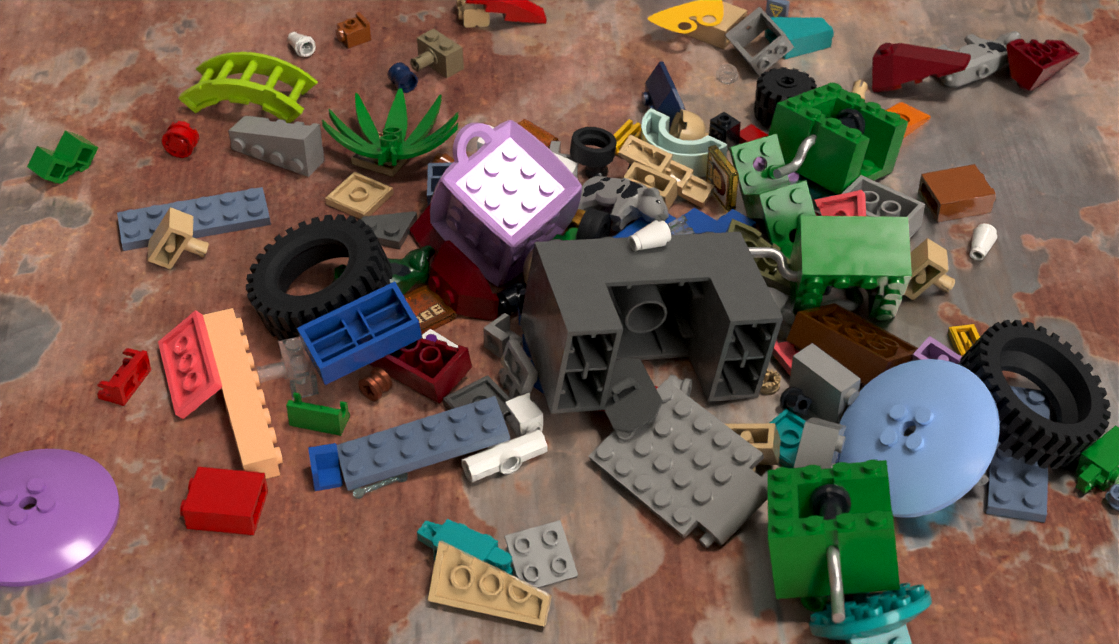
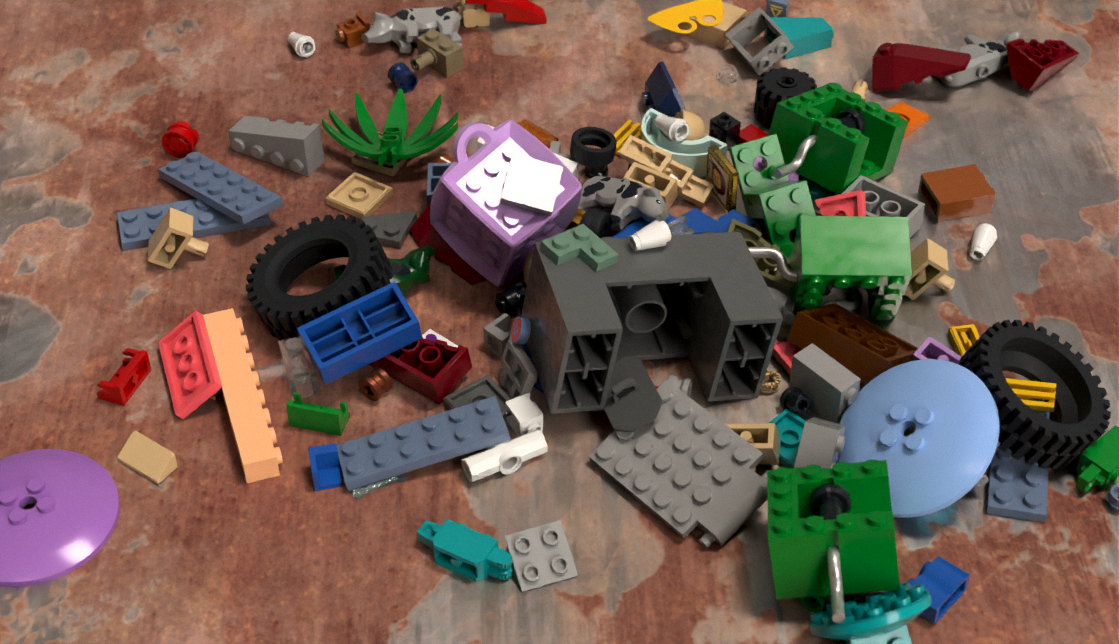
(71, 155): green brick -> none
(147, 457): none -> tan slope
(215, 85): lime fence -> none
(220, 187): none -> sand blue plate
(224, 500): red brick -> none
(411, 23): none -> light grey animal
(429, 308): clear orange tile -> none
(461, 283): dark red wedge -> none
(480, 587): tan wing -> none
(520, 330): none -> light blue tile
(531, 184): none -> tile
(579, 242): none -> sand green plate
(673, 127): none -> white cone
(945, 586): none -> blue brick
(1037, 390): none -> yellow tile

